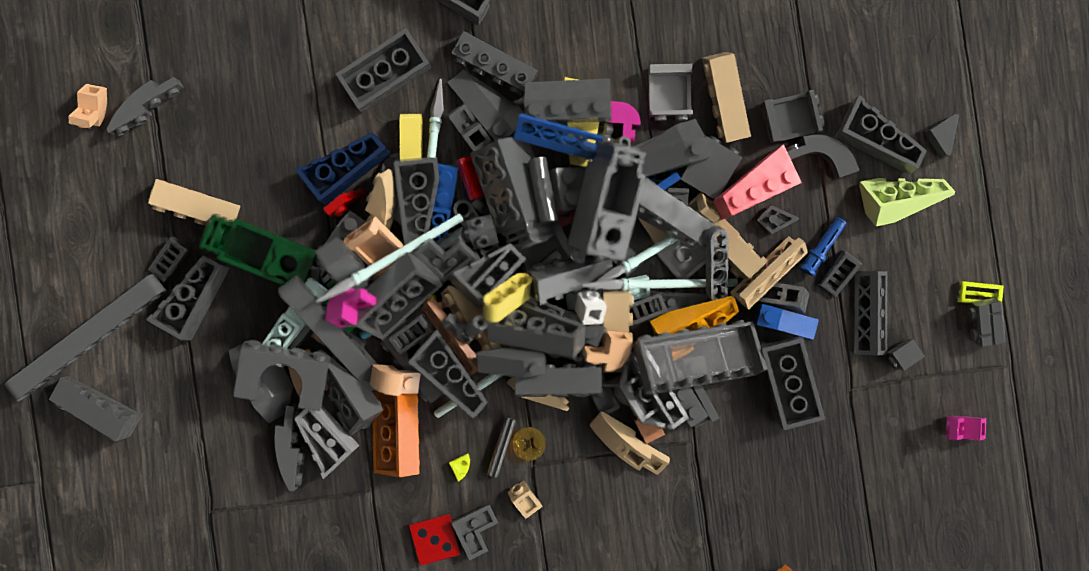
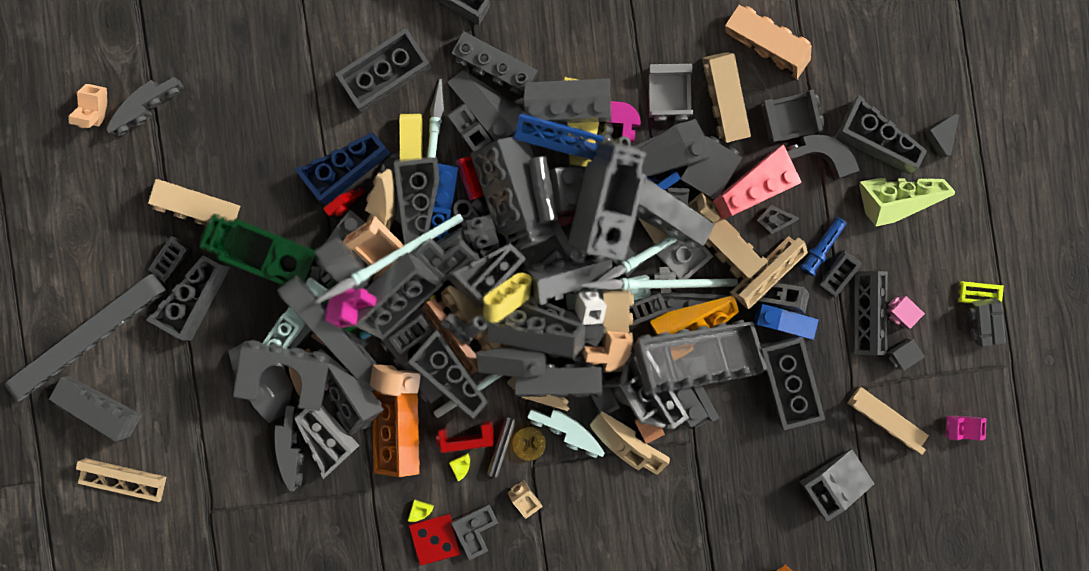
(121, 474): none -> tan fence
(419, 511): none -> neon yellow tile
(466, 442): none -> red panel
(575, 434): none -> light aqua slope
(665, 274): none -> light grey gear
(718, 264): dark grey beam -> none
(769, 40): none -> light nougat wedge
(837, 485): none -> slope
(888, 420): none -> tan fence
(904, 312): none -> bright pink brick

